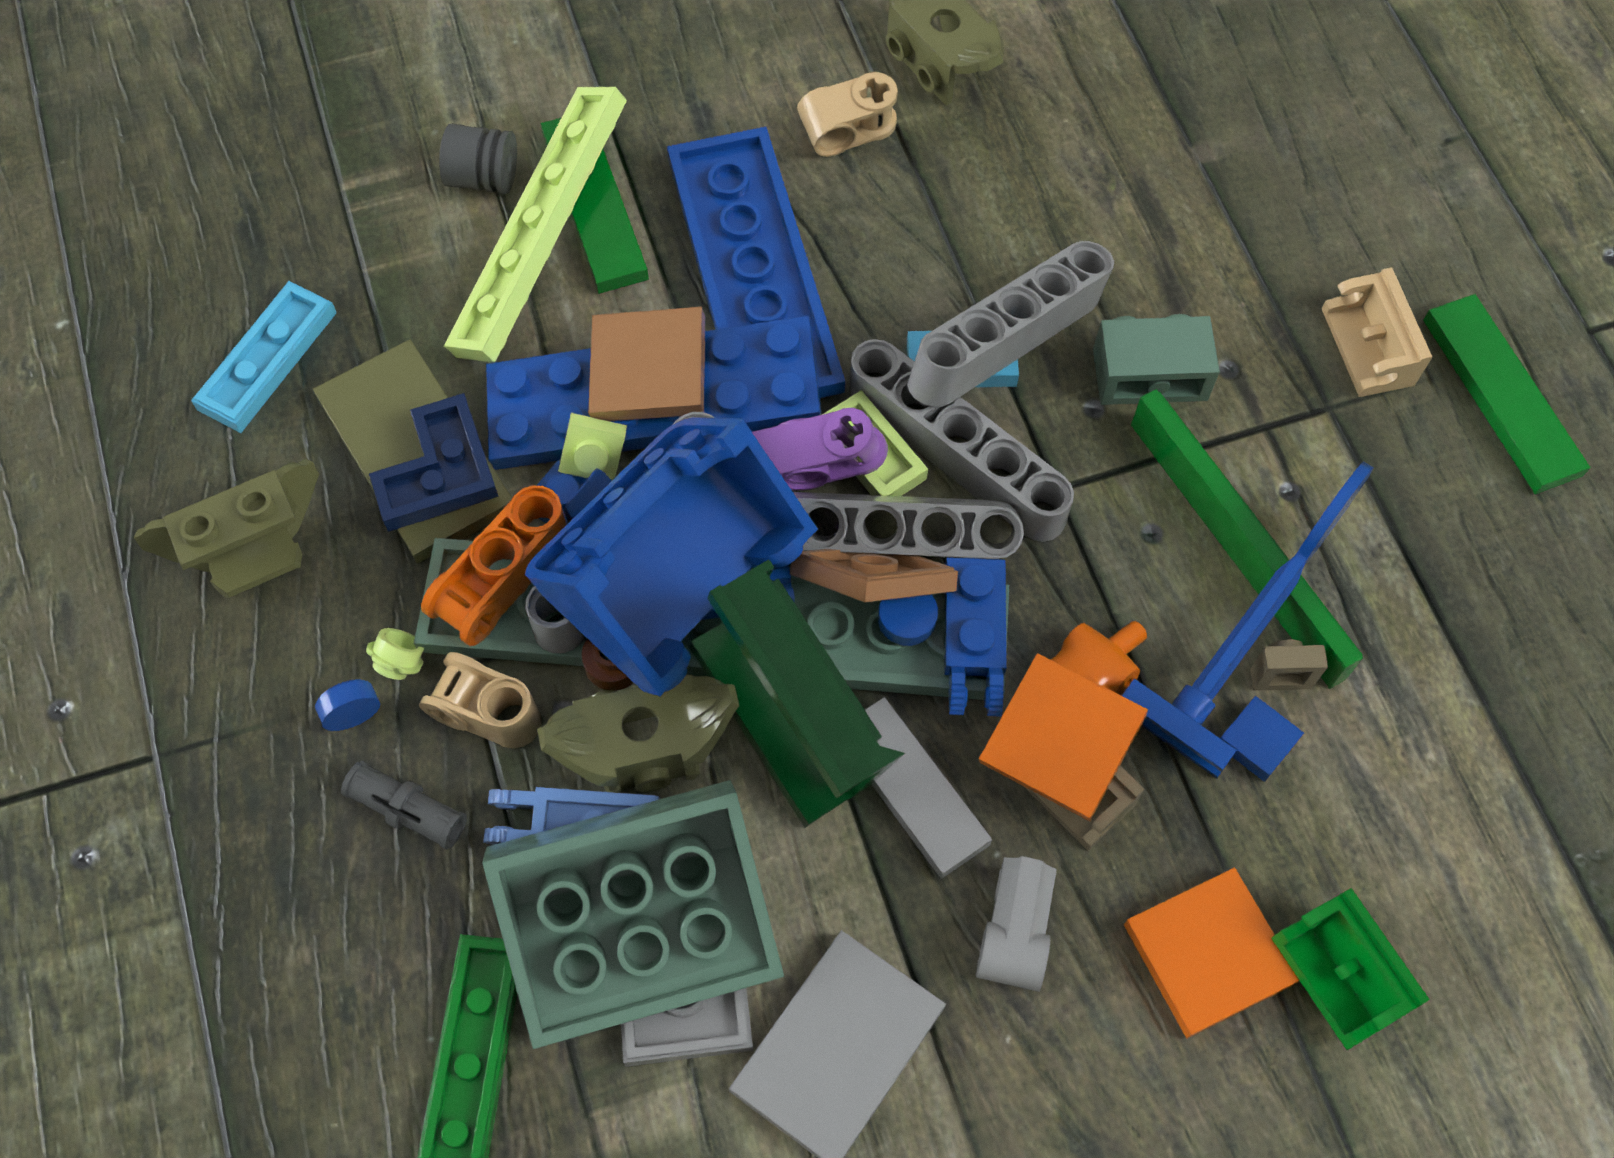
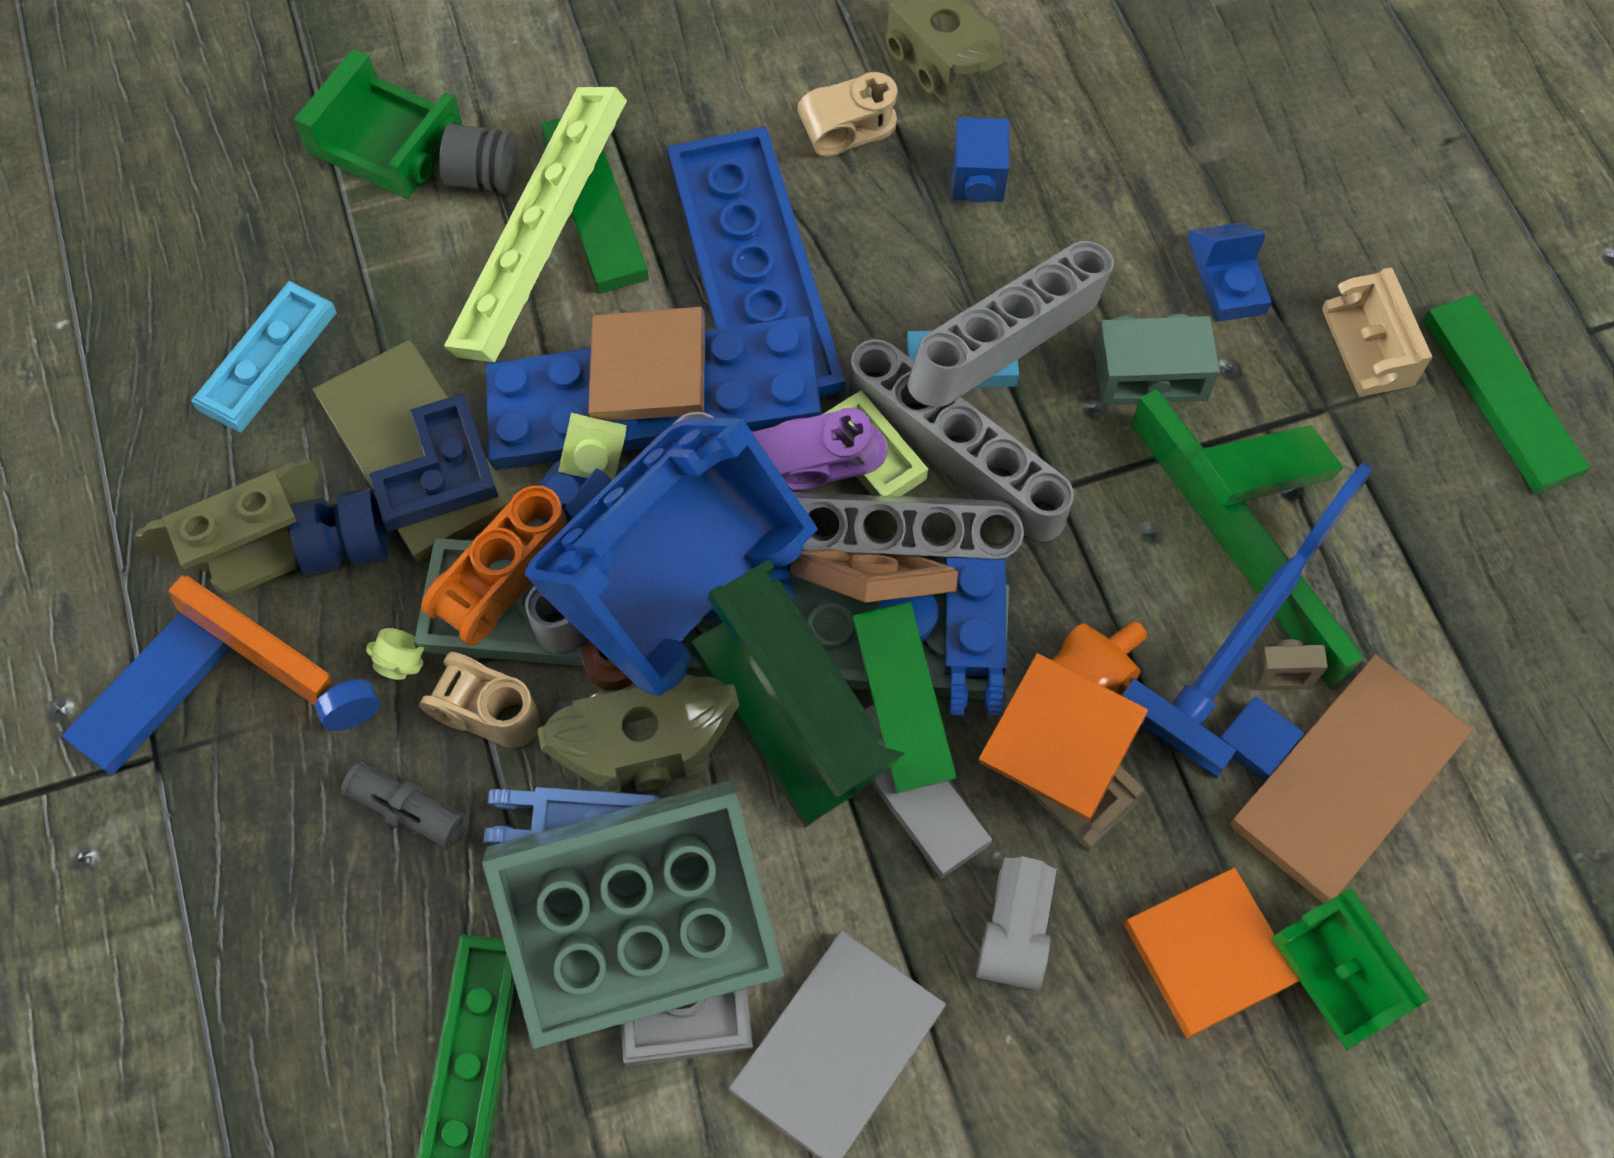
(145, 693): none -> blue tile
(249, 639): none -> orange tile
(338, 532): none -> dark blue wheel
(375, 127): none -> green panel
(904, 696): none -> green tile
(980, 159): none -> blue brick
(1230, 270): none -> blue slope
(1265, 465): none -> green tile
(1351, 779): none -> medium nougat tile

